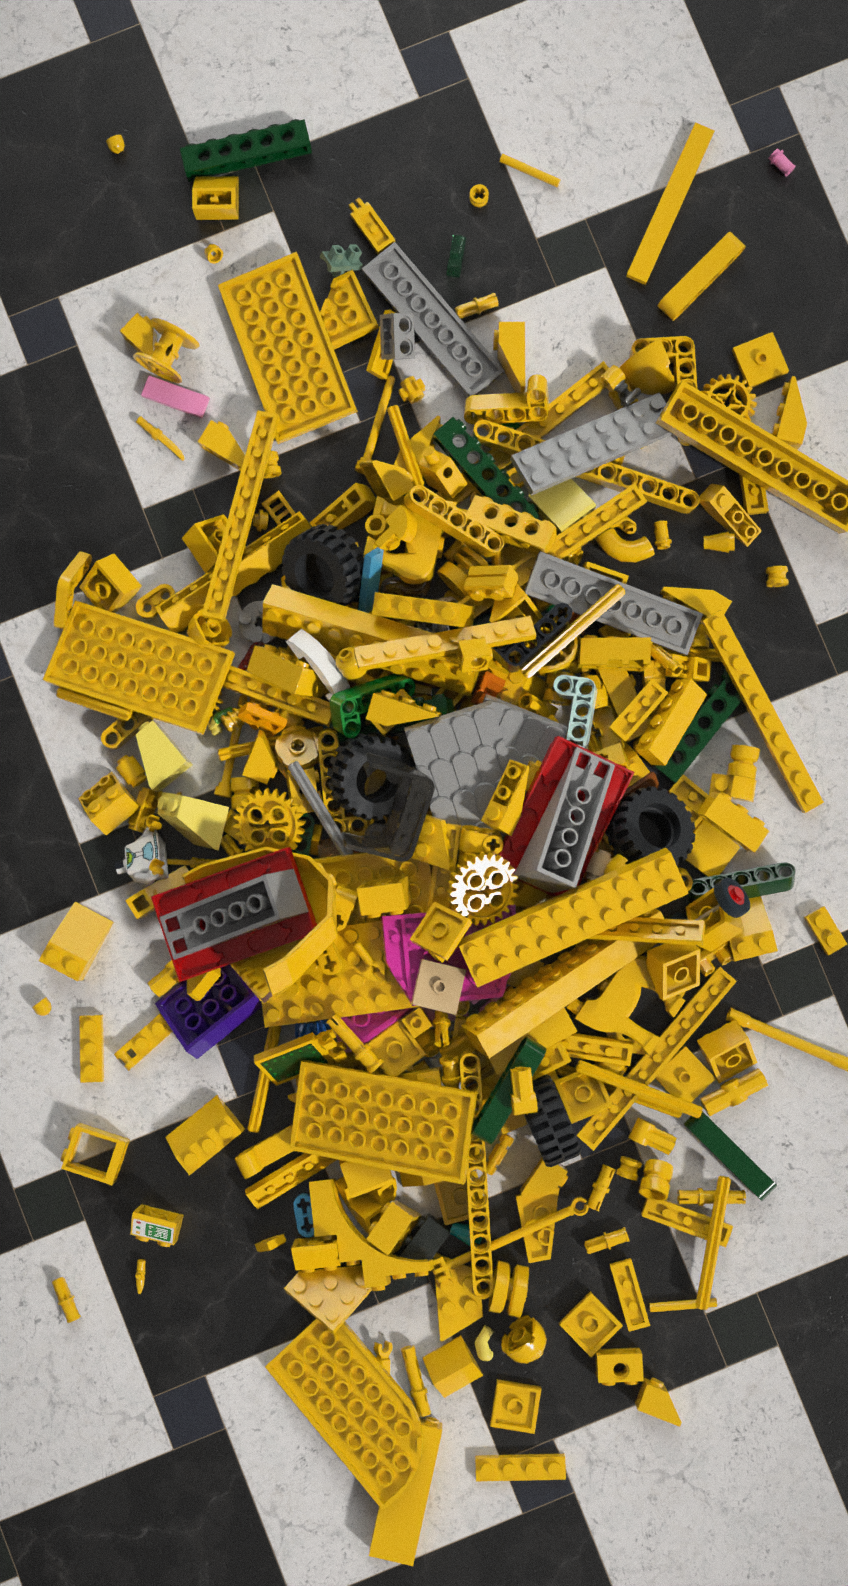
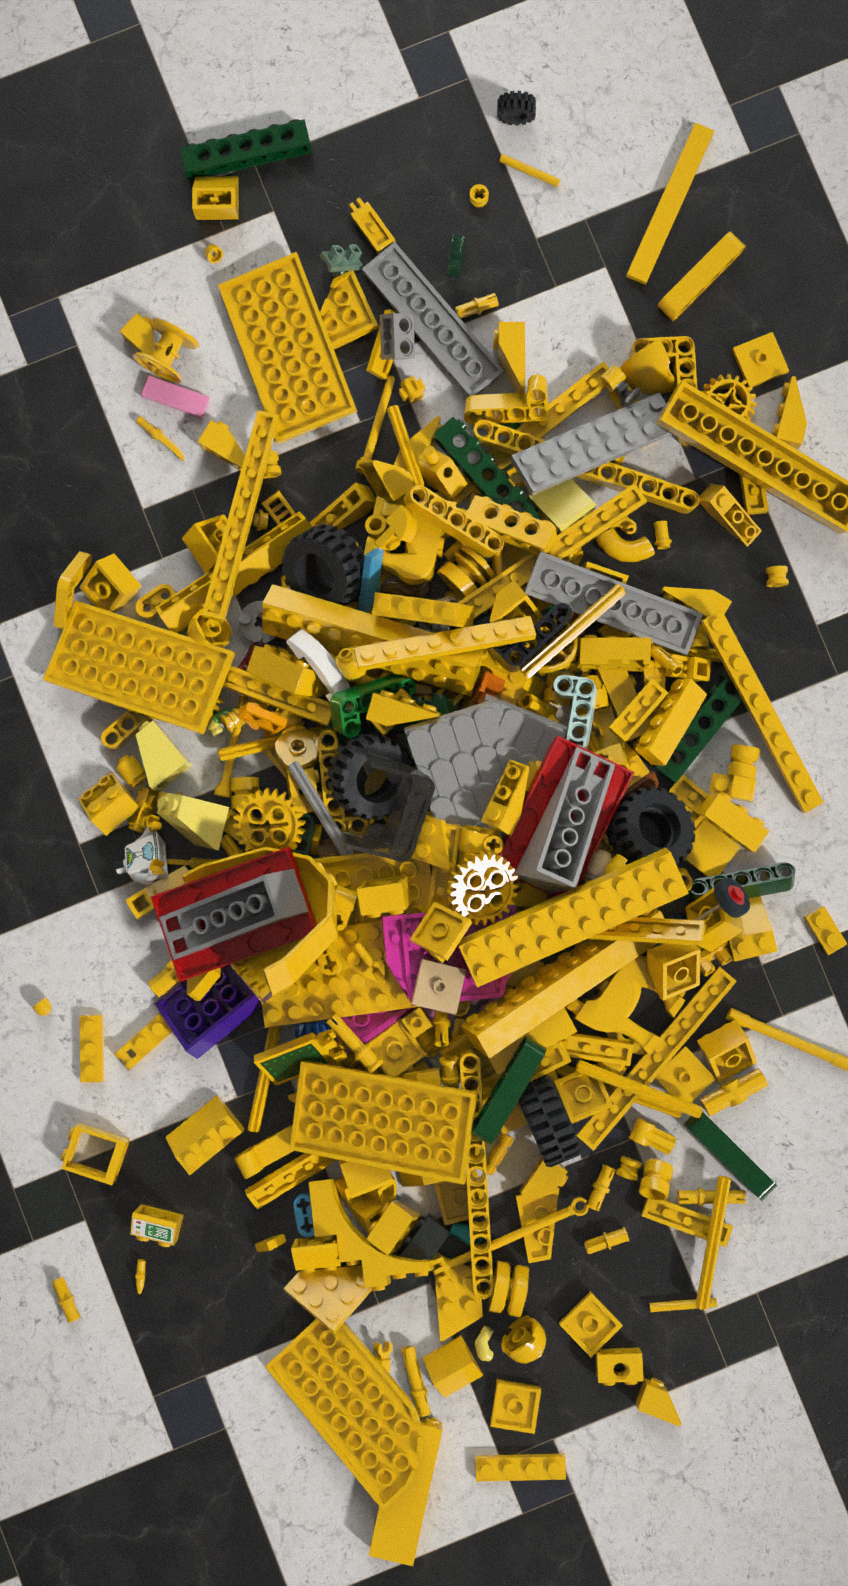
(76, 942): yellow slope -> none
(94, 704): yellow axle -> none
(115, 144): yellow hinge -> none
(261, 760): yellow slope -> none
(473, 655): yellow brick -> none
(491, 582): yellow brick -> none
(516, 108): none -> black tyre
(523, 1098): yellow piece -> none
(629, 1294): yellow plate -> none
(720, 542): yellow cone -> none
(781, 162): bright pink pin -> none

